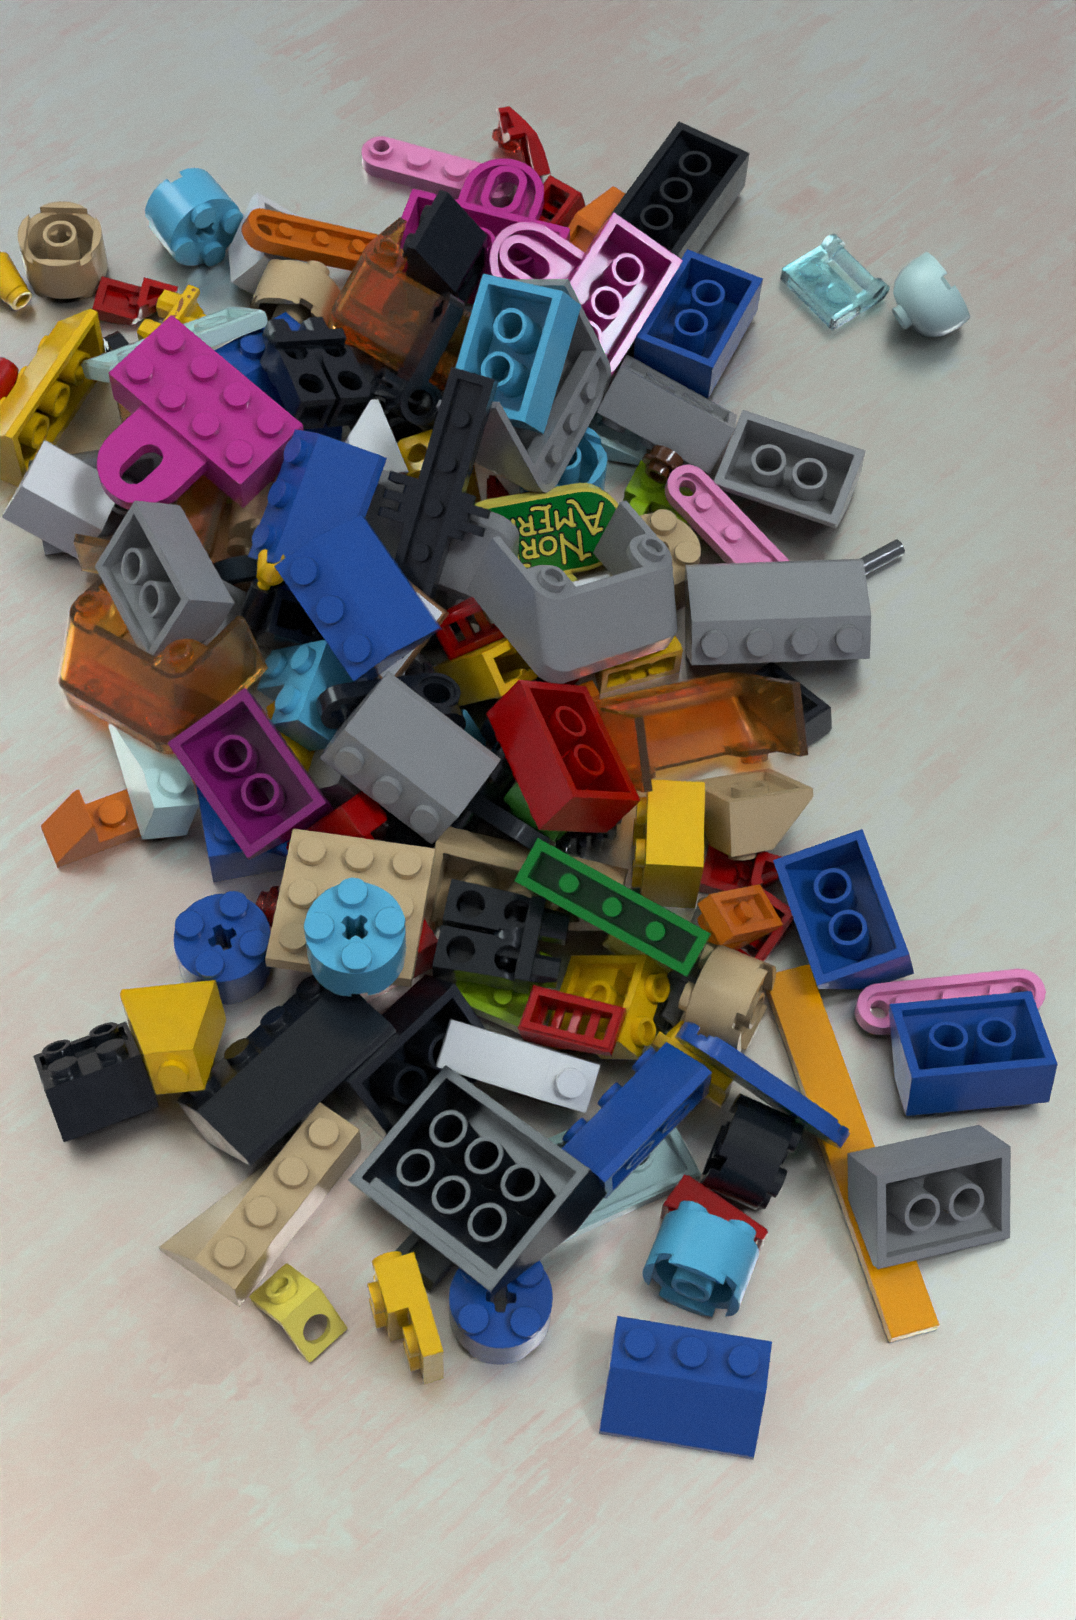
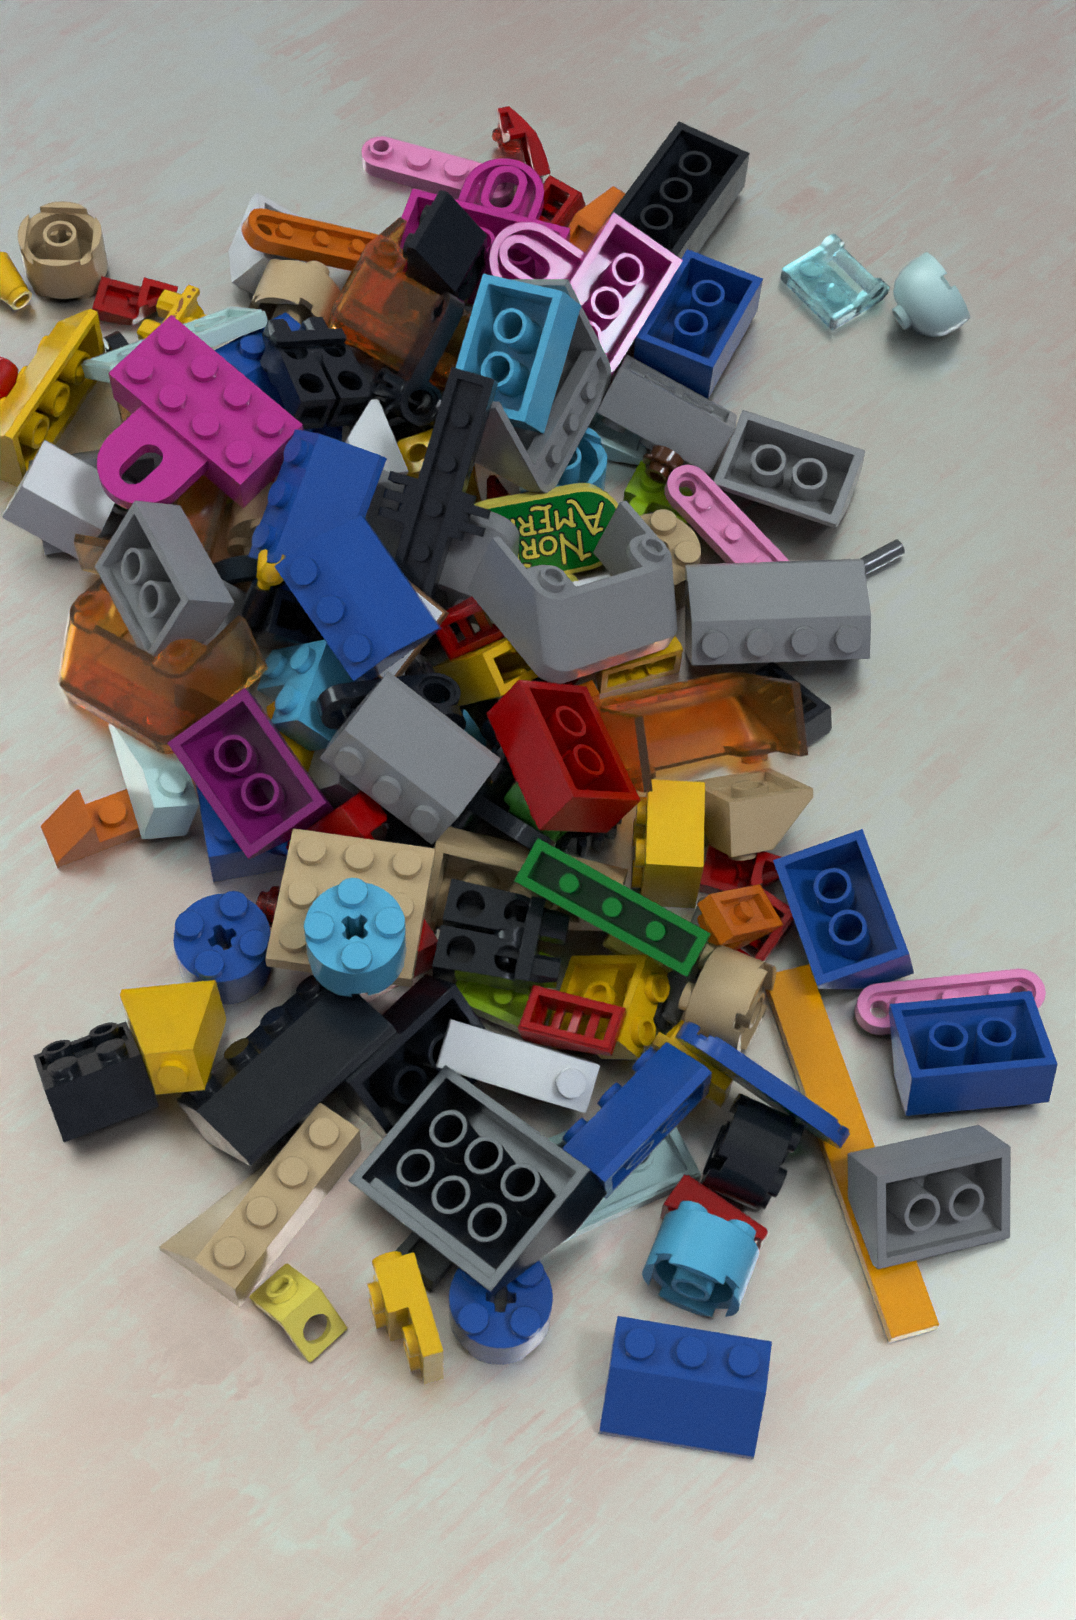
(193, 218): medium azure brick -> none

